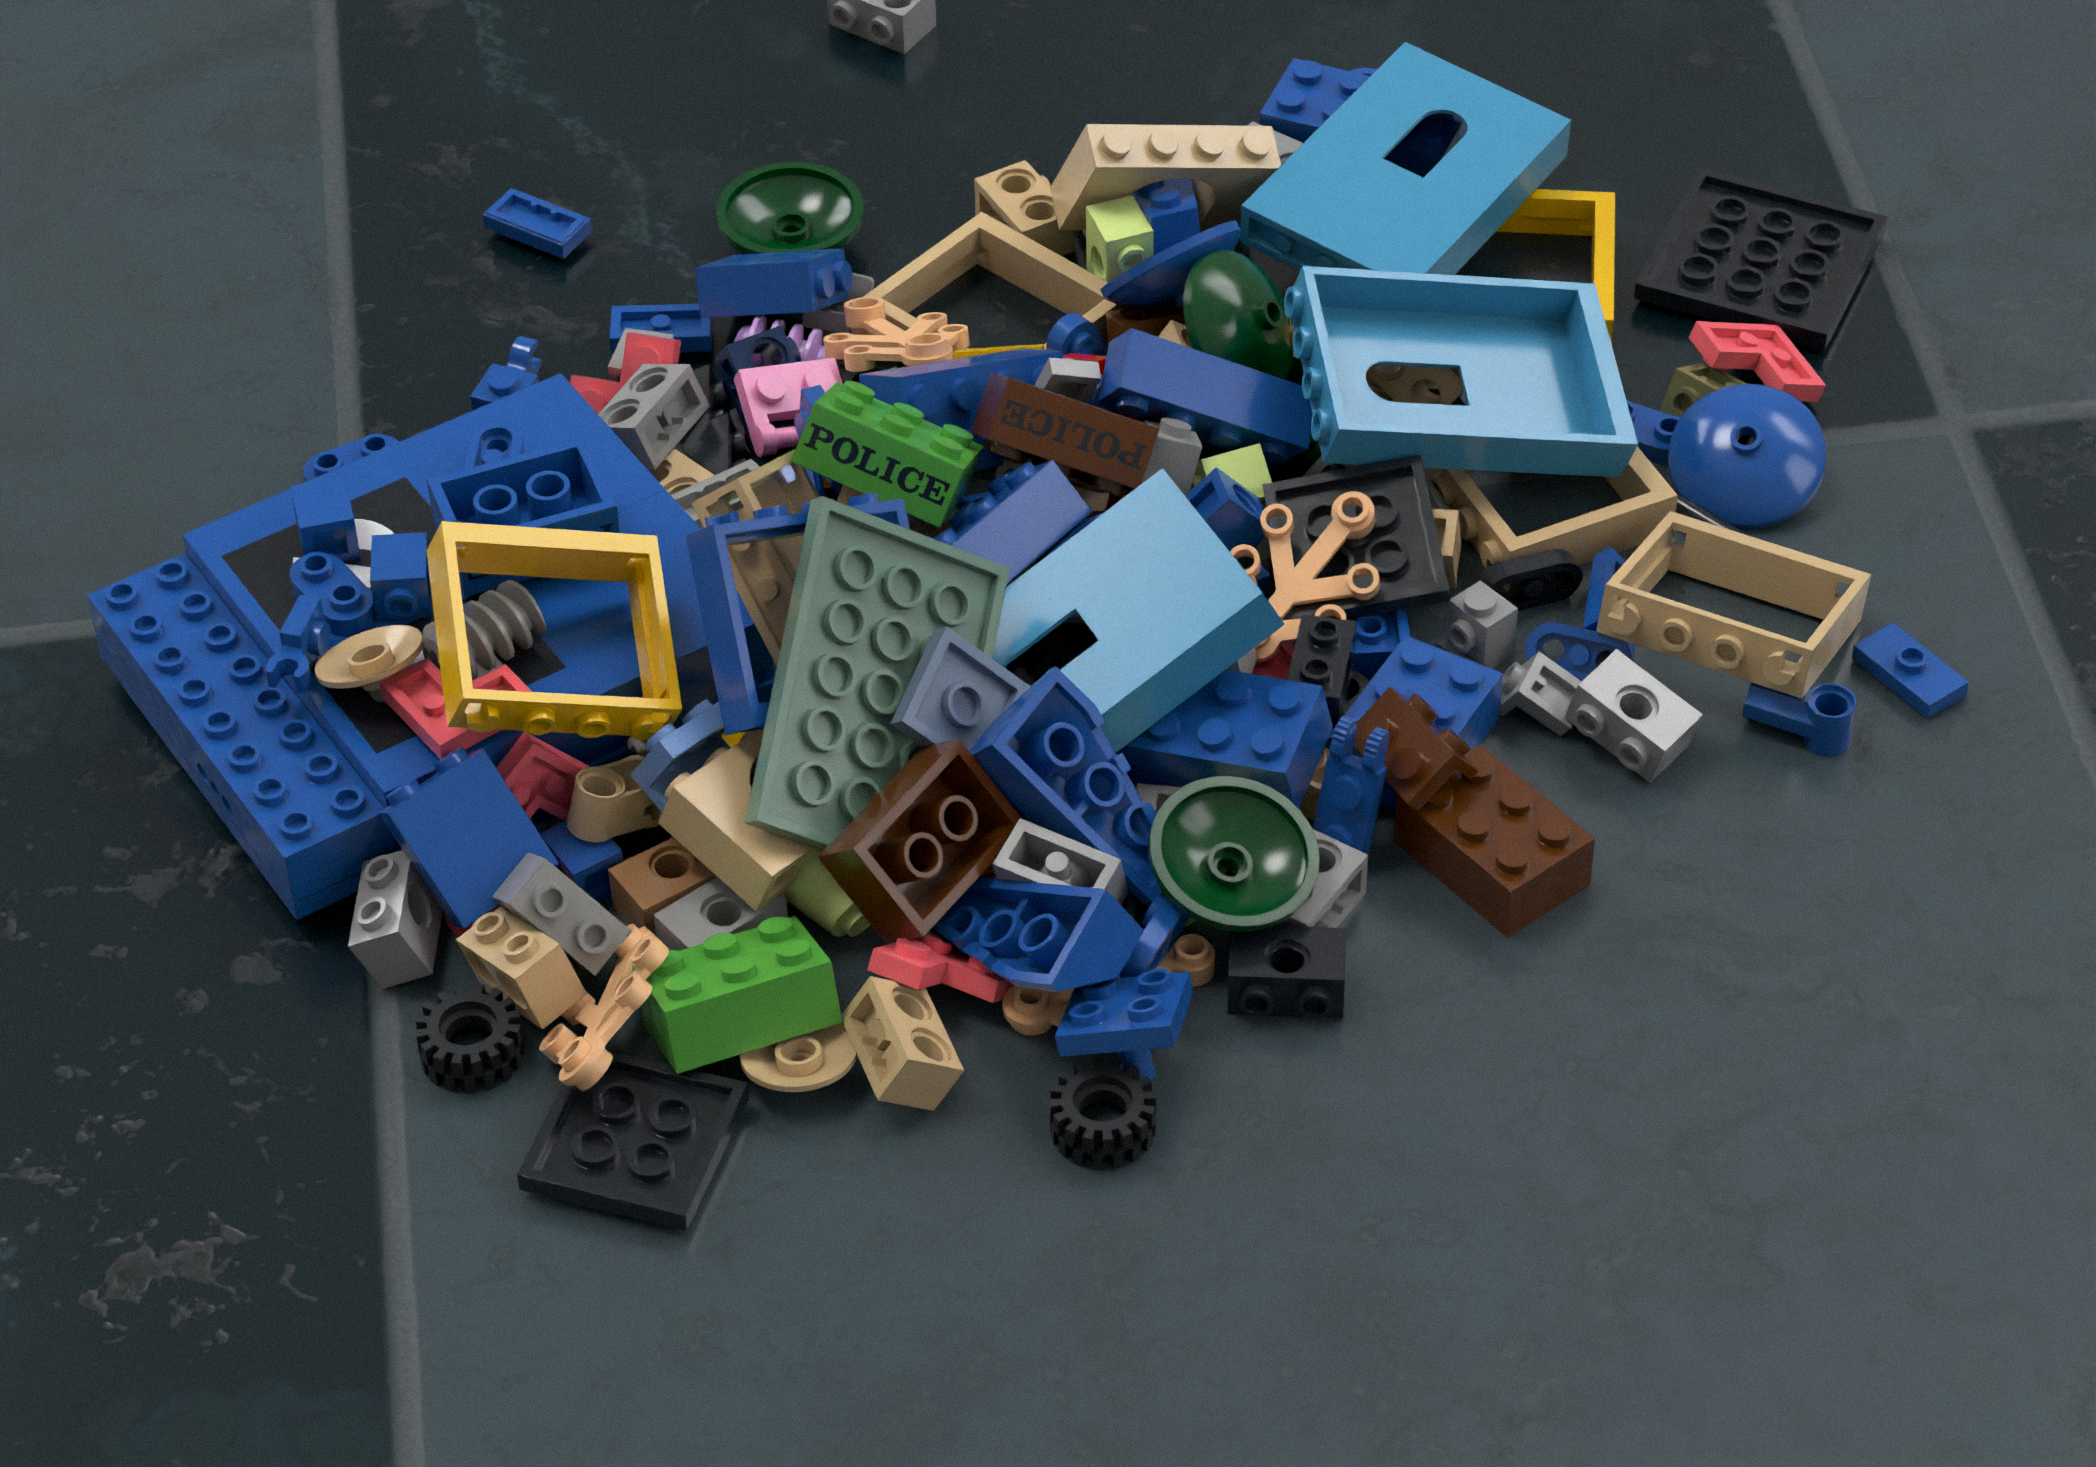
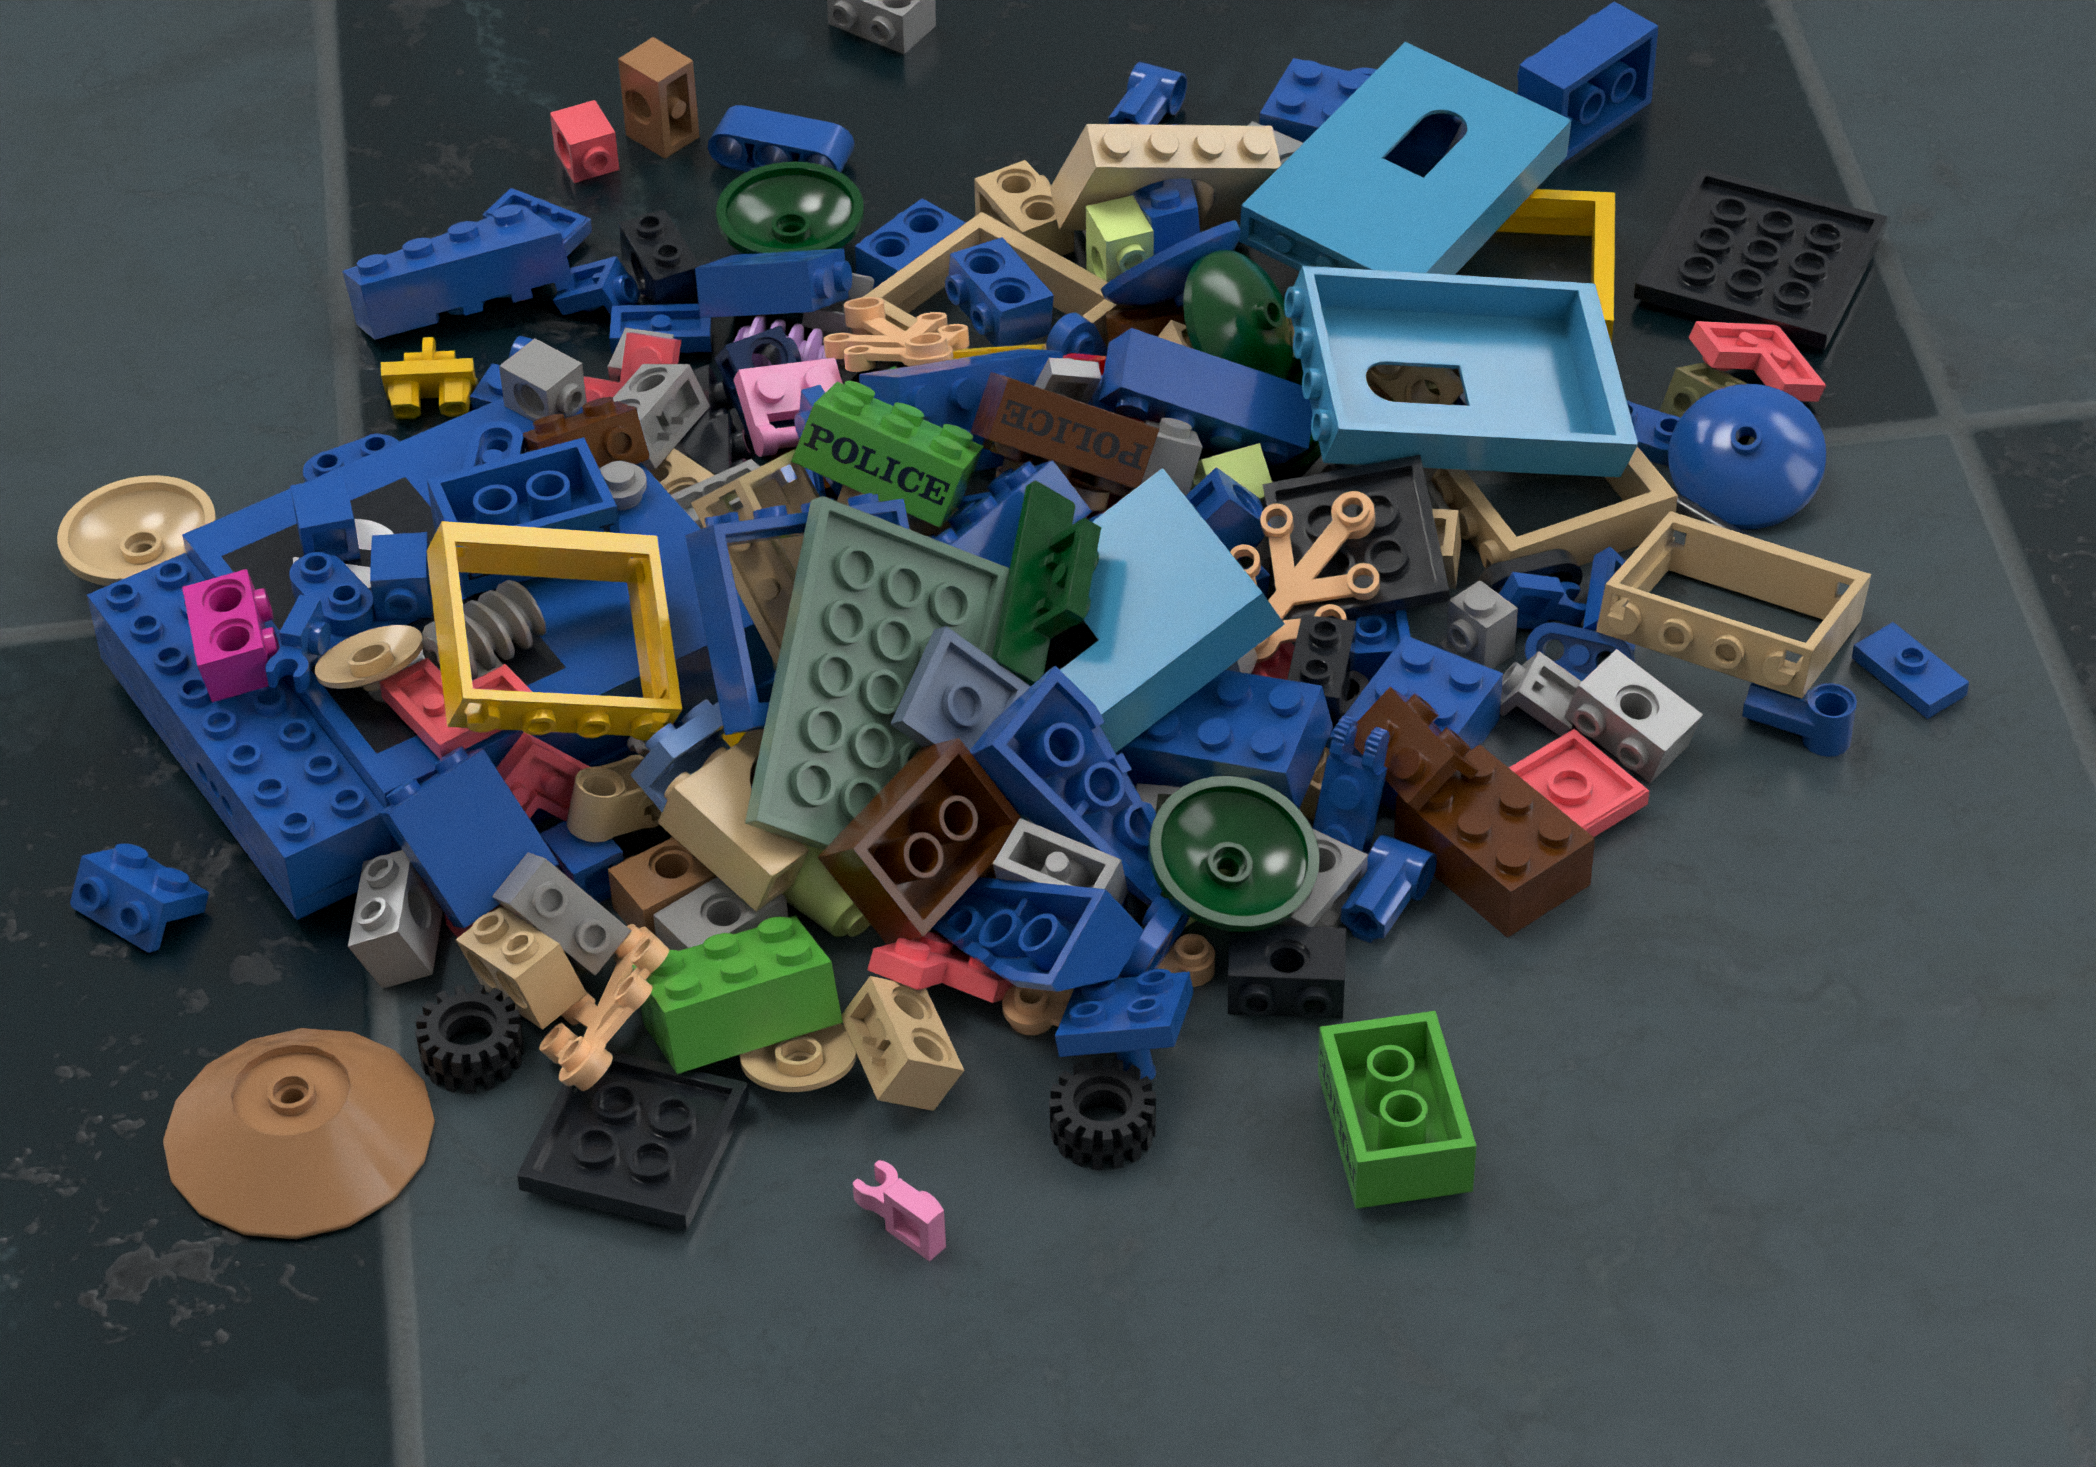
(131, 526): none -> tan dish
(134, 894): none -> blue bracket
(230, 633): none -> dark pink brick
(298, 1133): none -> medium nougat dish
(429, 376): none -> yellow hips
(457, 272): none -> blue wedge
(542, 382): none -> light grey brick
(584, 141): none -> coral brick
(597, 285): none -> blue bracket
(607, 426): none -> reddish brown bracket
(625, 482): none -> light grey plate
(658, 259): none -> black brick
(659, 97): none -> medium nougat brick
(761, 137): none -> blue beam
(903, 240): none -> blue brick
(908, 1214): none -> bright pink plate
(999, 293): none -> blue brick
(1045, 581): none -> dark green bracket
(1150, 95): none -> blue piece
(1392, 878): none -> blue piece
(1396, 1109): none -> bright green brick
(1543, 599): none -> blue plate
(1583, 782): none -> coral plate
(1594, 73): none -> blue brick

